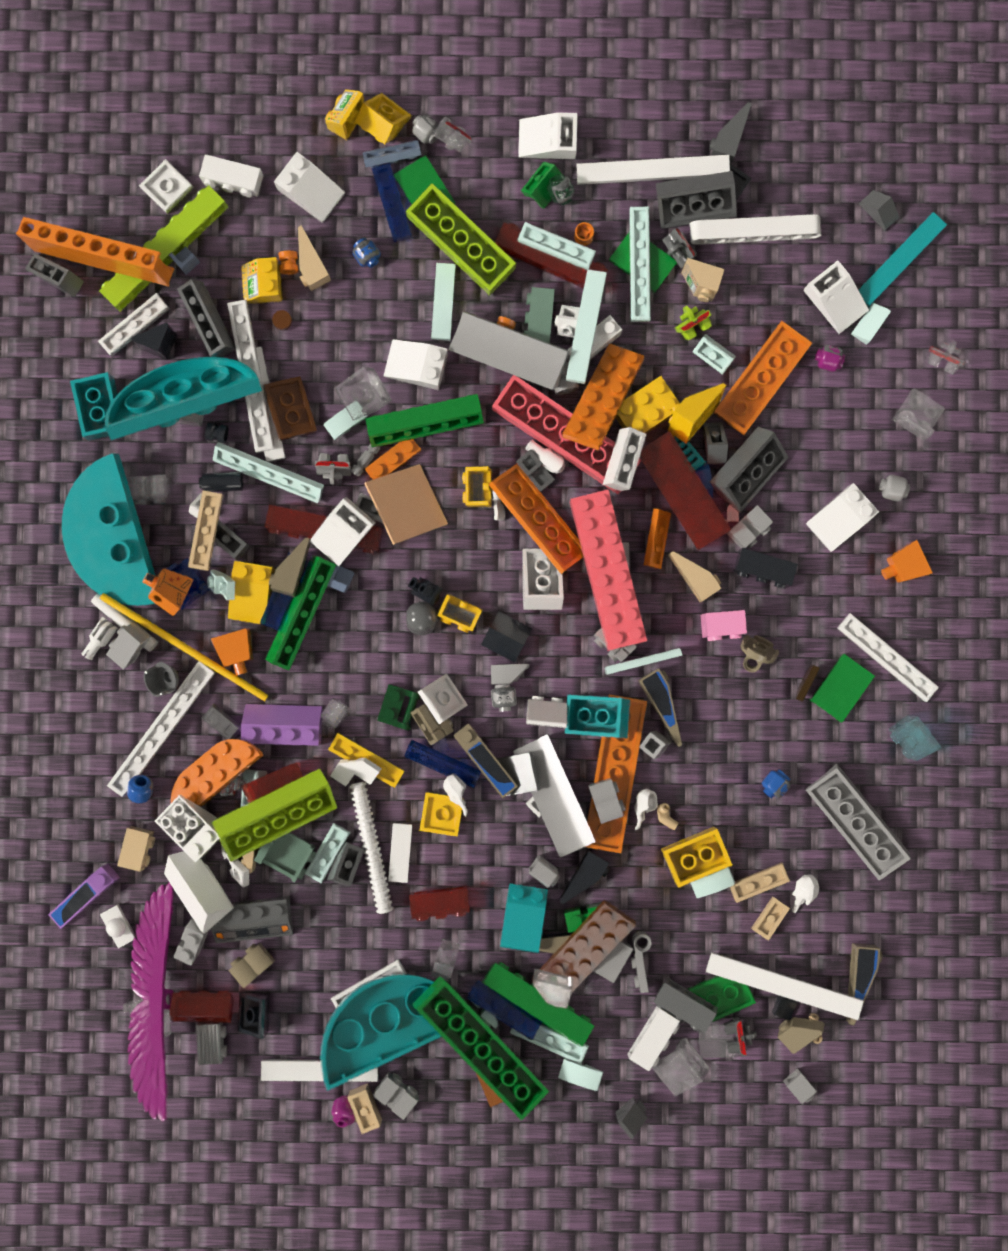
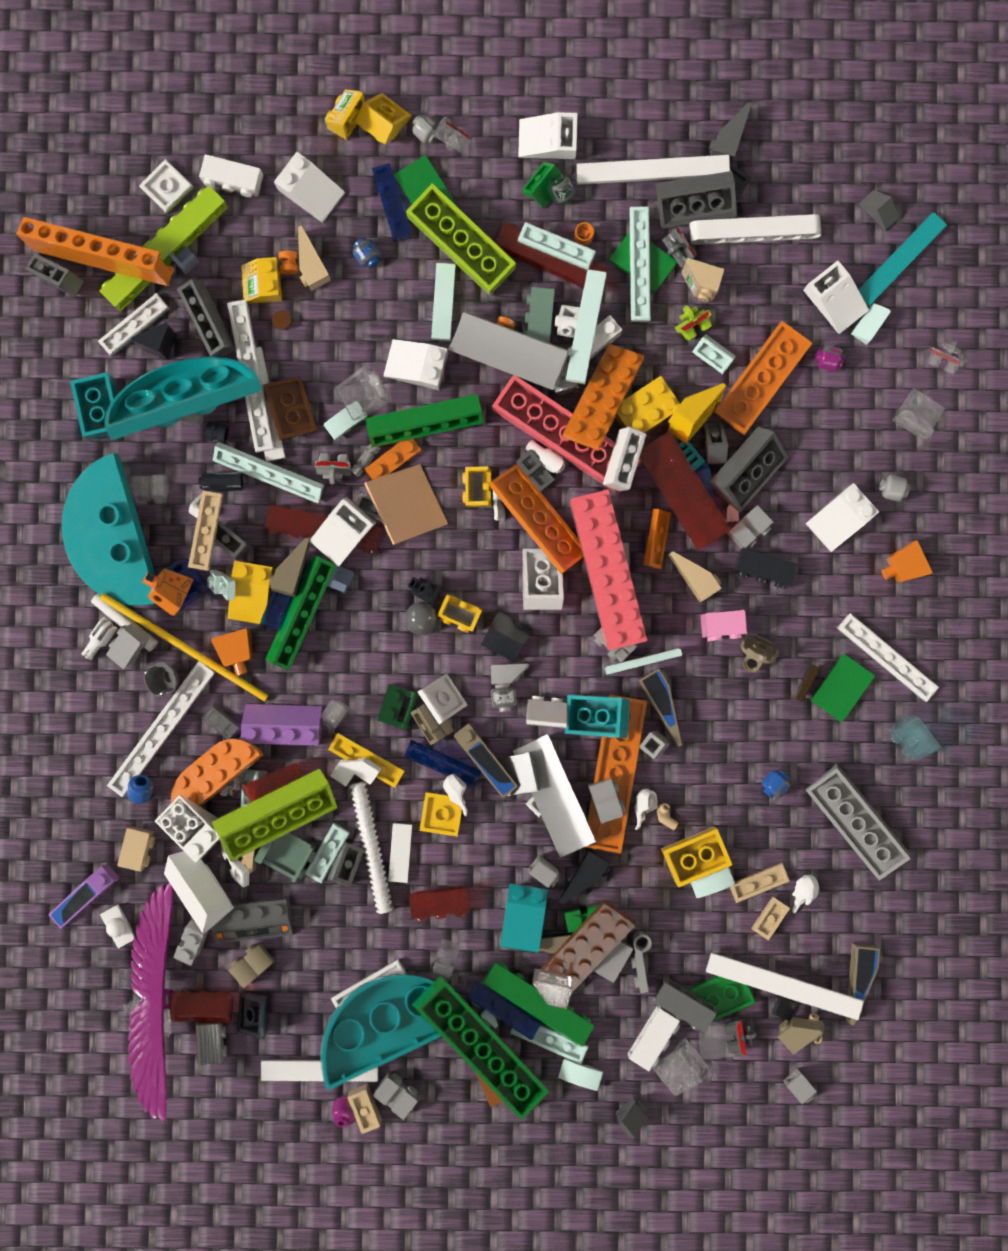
(391, 154): sand blue plate -> none

